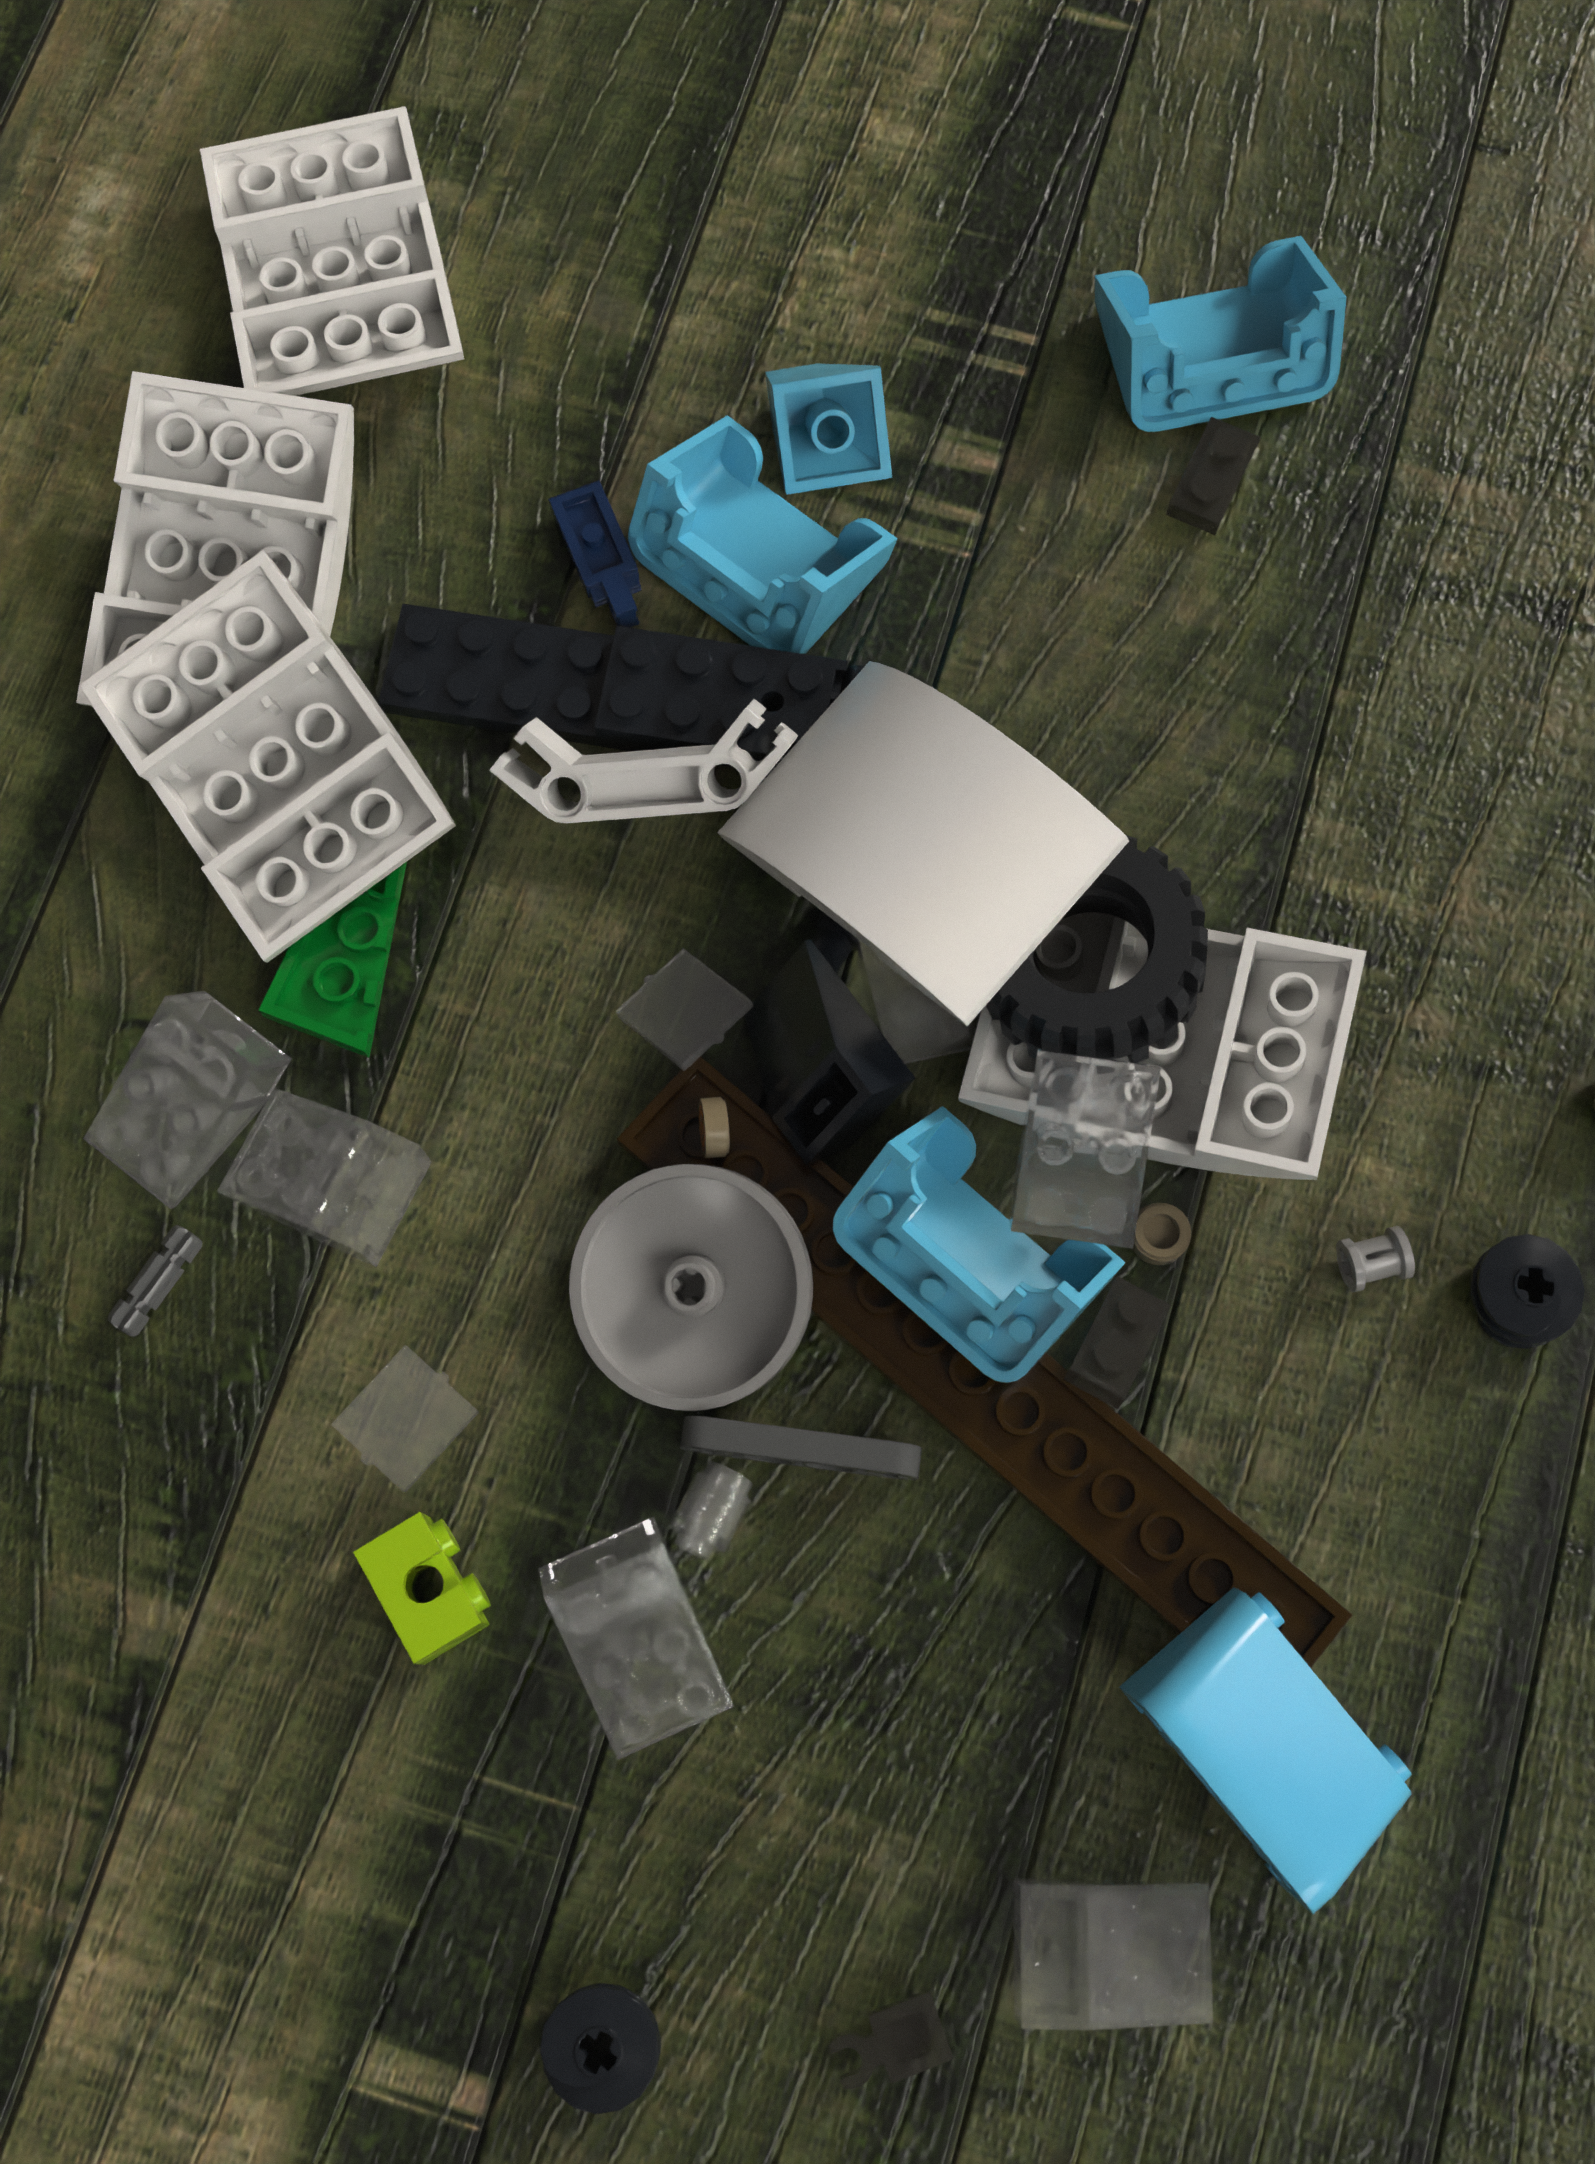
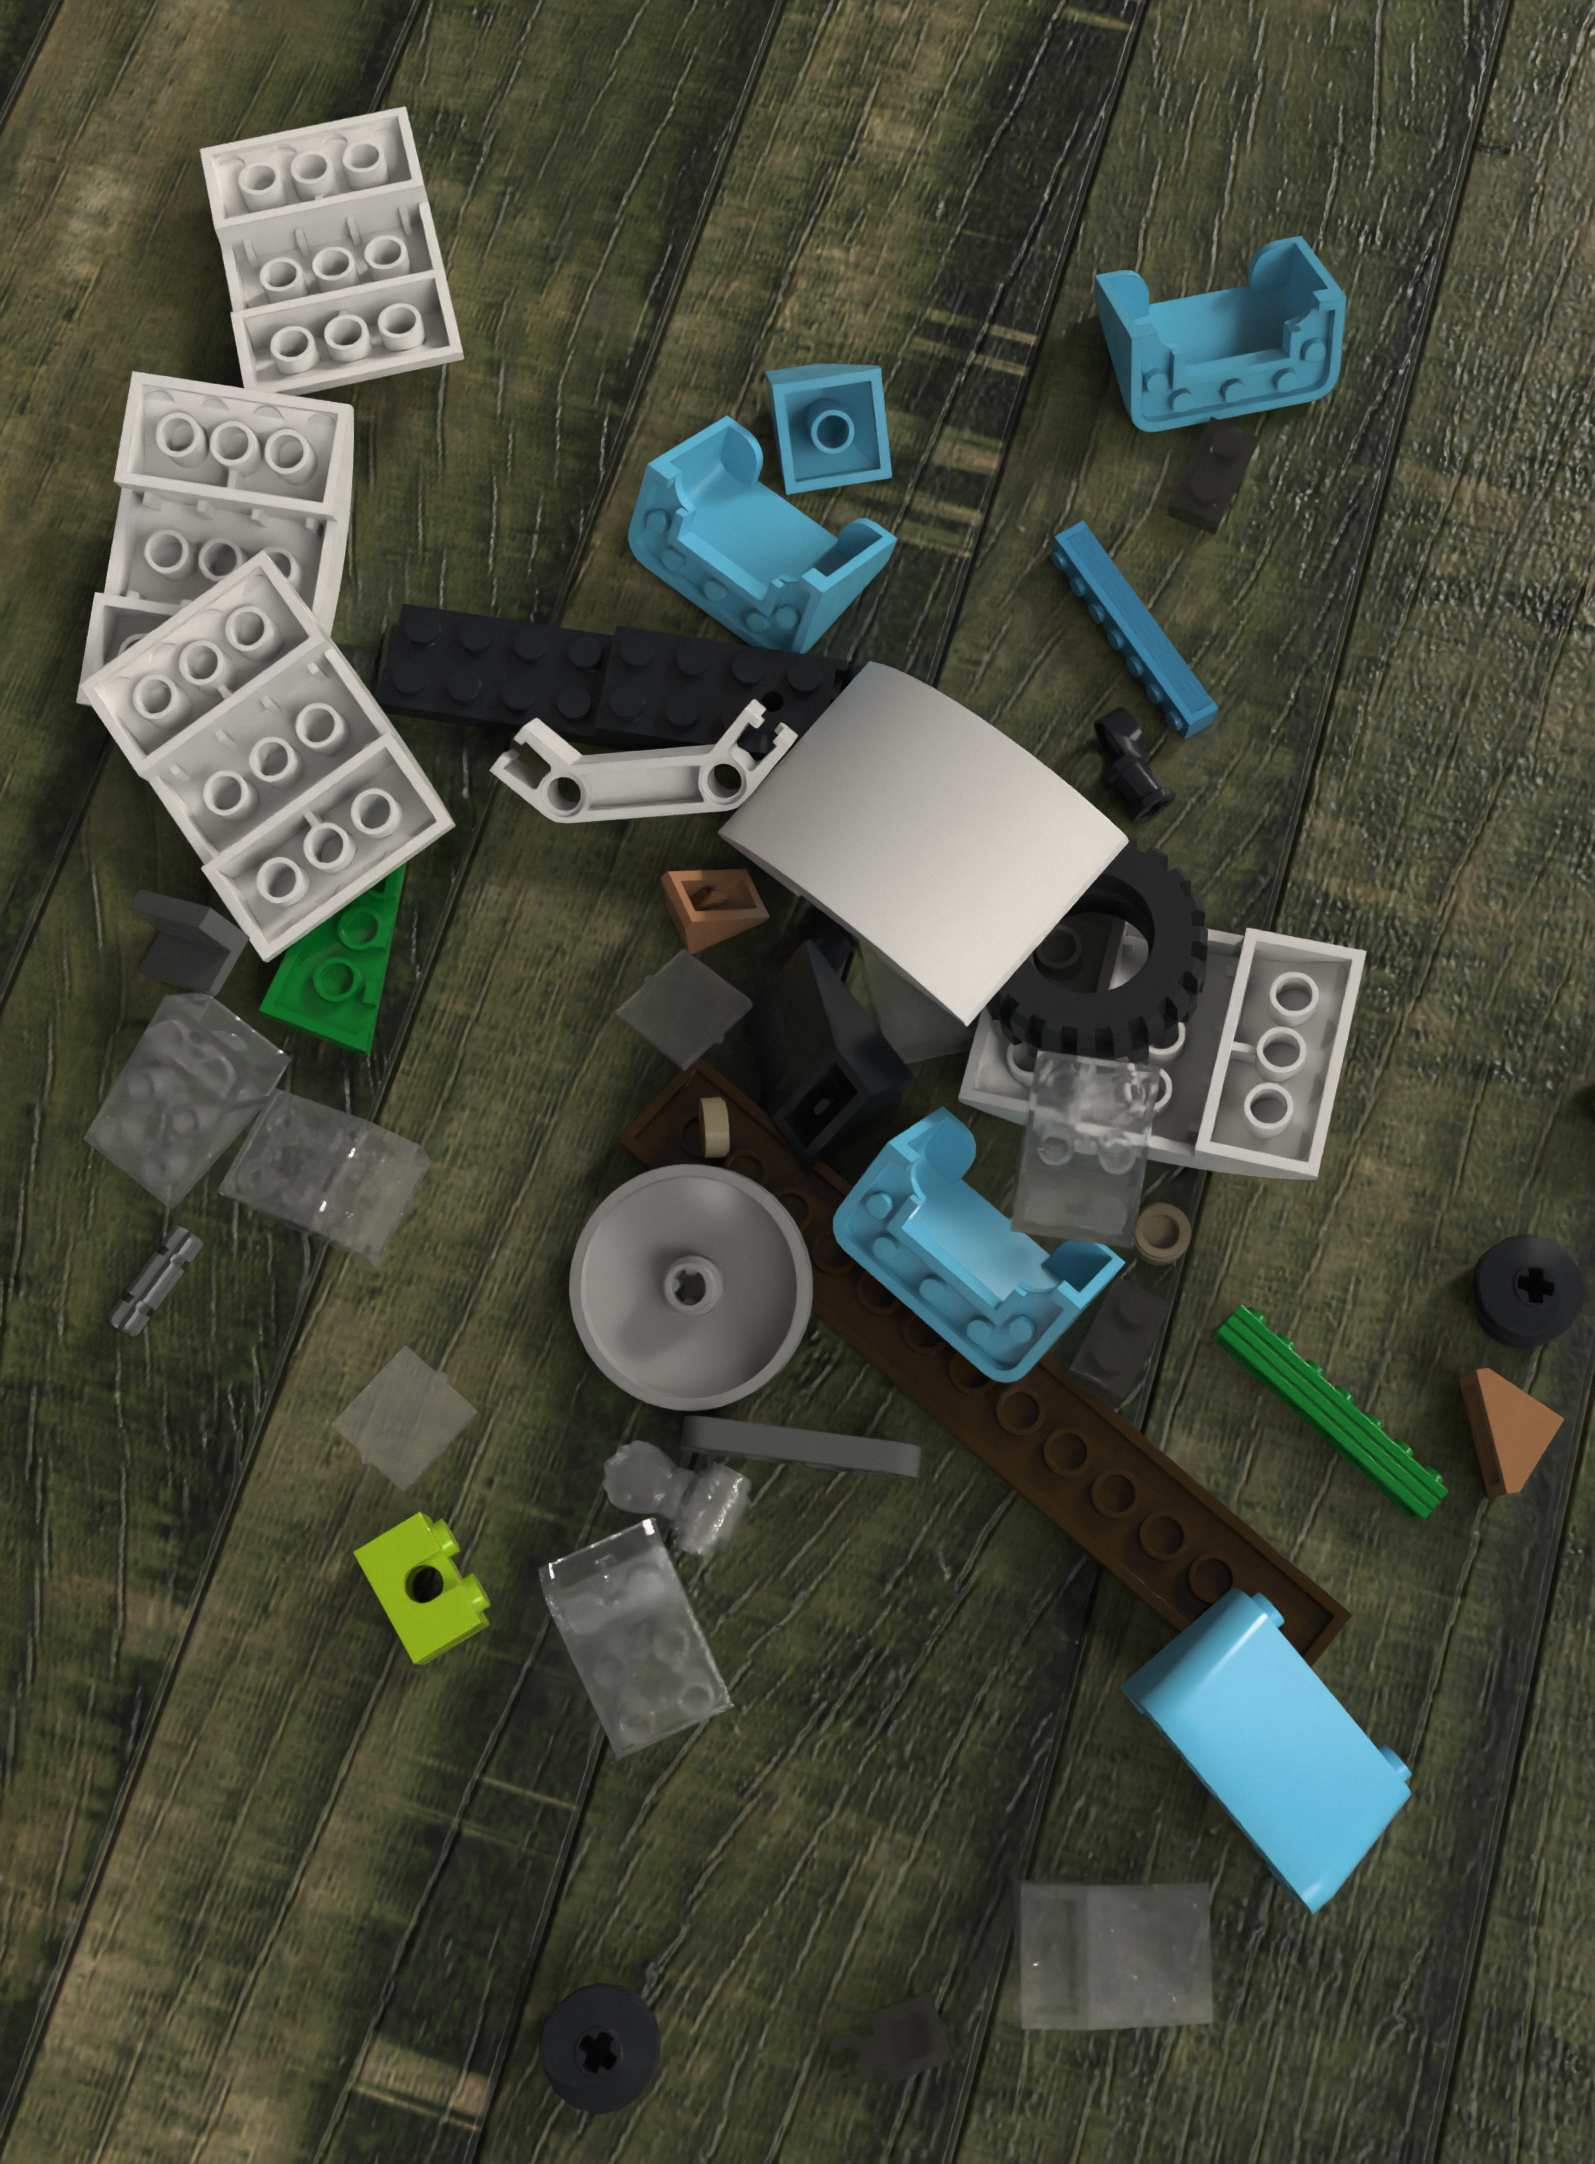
(193, 943): none -> dark grey panel
(598, 550): dark blue hinge -> none
(645, 1480): none -> clear animal
(712, 905): none -> medium nougat slope
(1130, 773): none -> black connector
(1133, 630): none -> dark azure piece
(1331, 1413): none -> green piece
(1375, 1258): light grey bush -> none
(1507, 1430): none -> medium nougat slope

